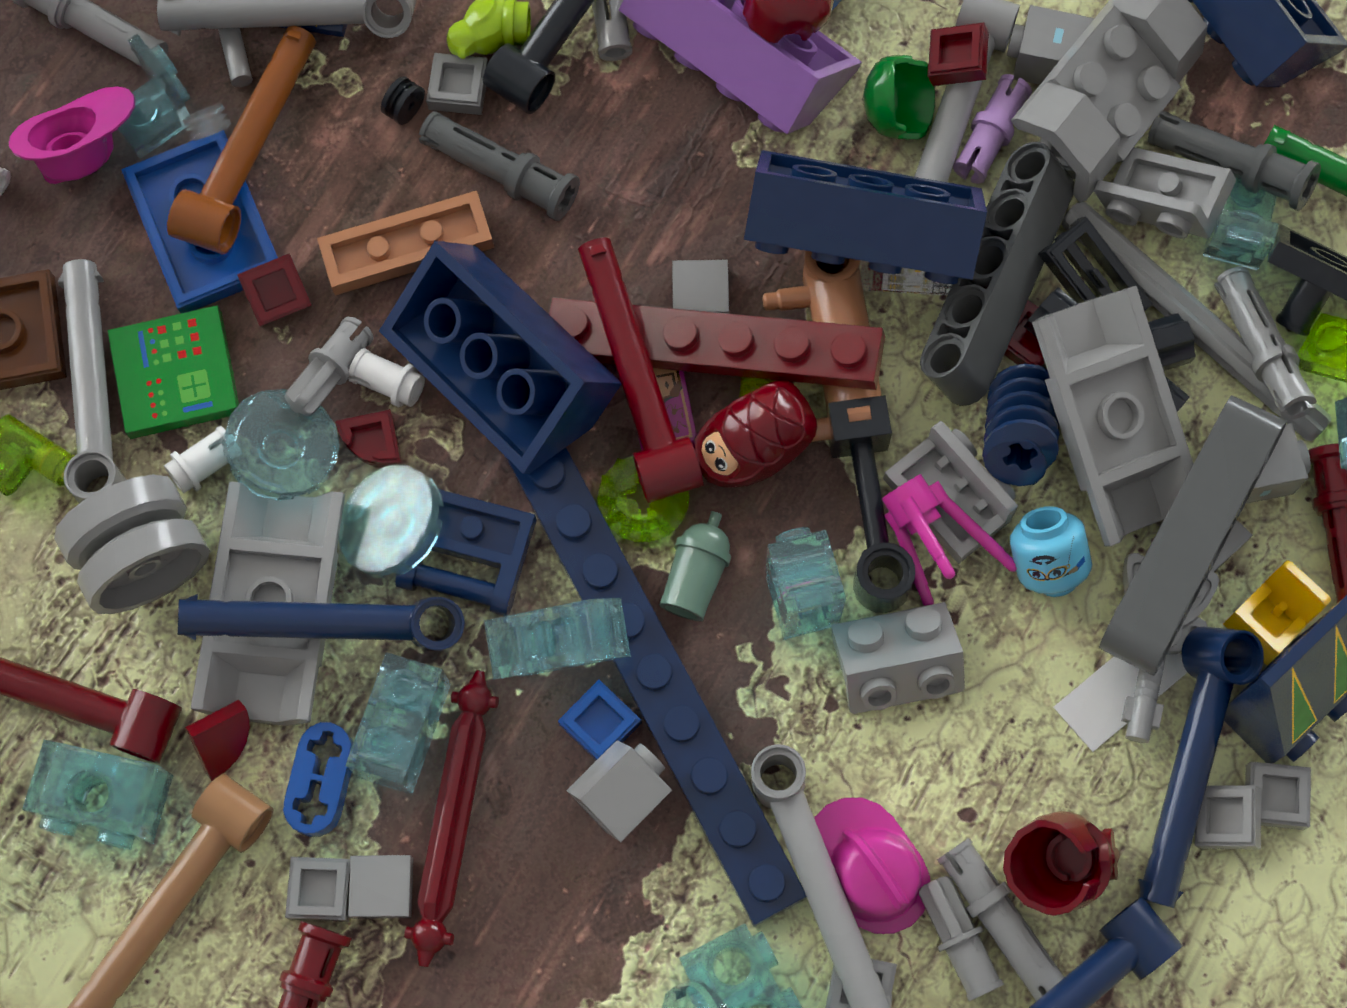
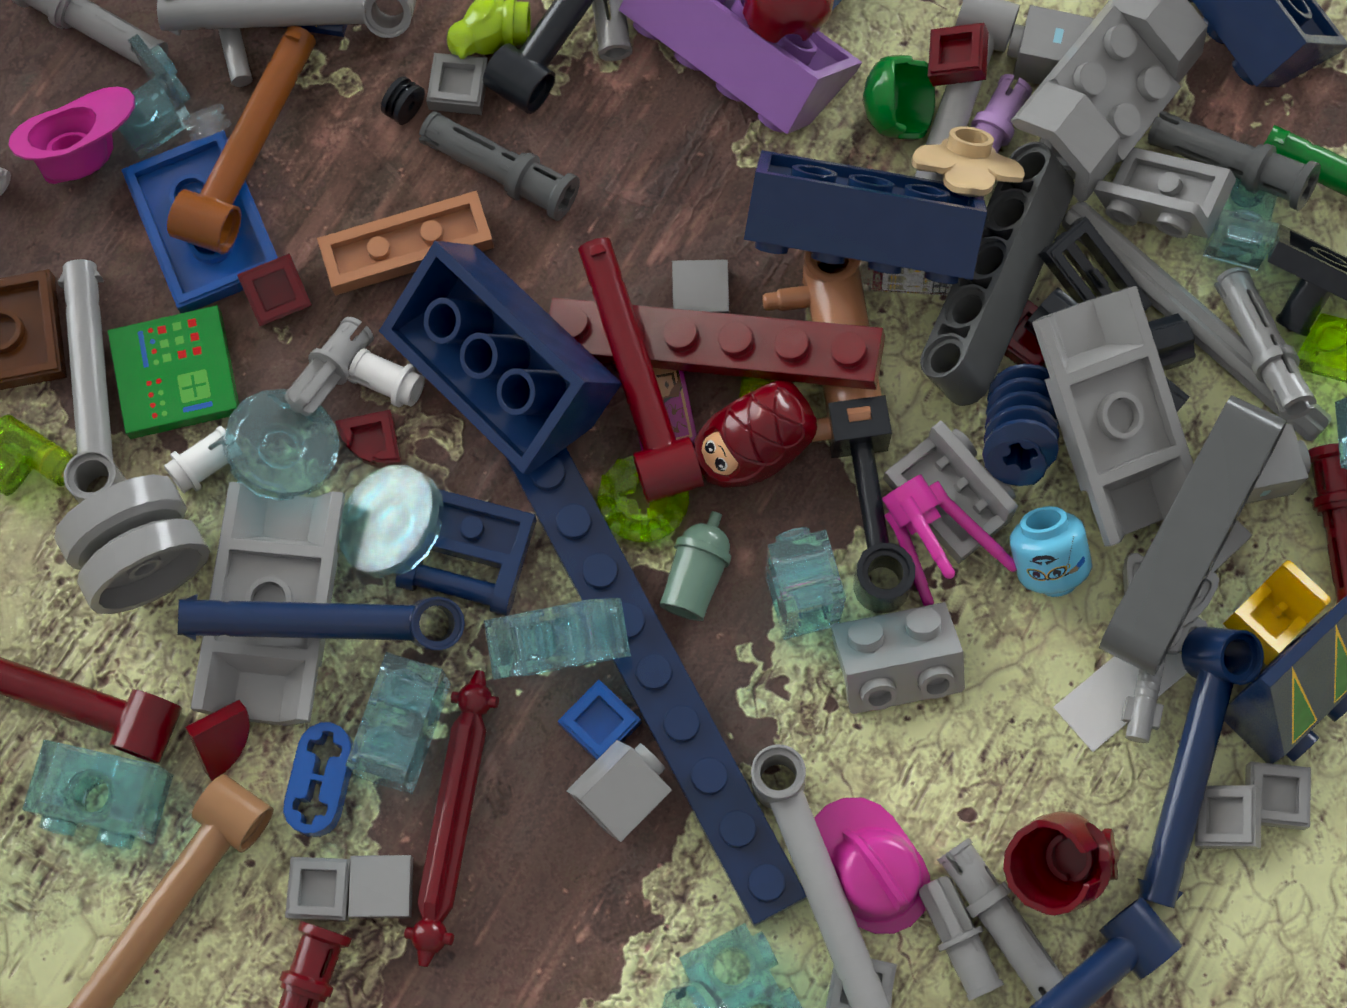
(968, 162): none -> tan plate

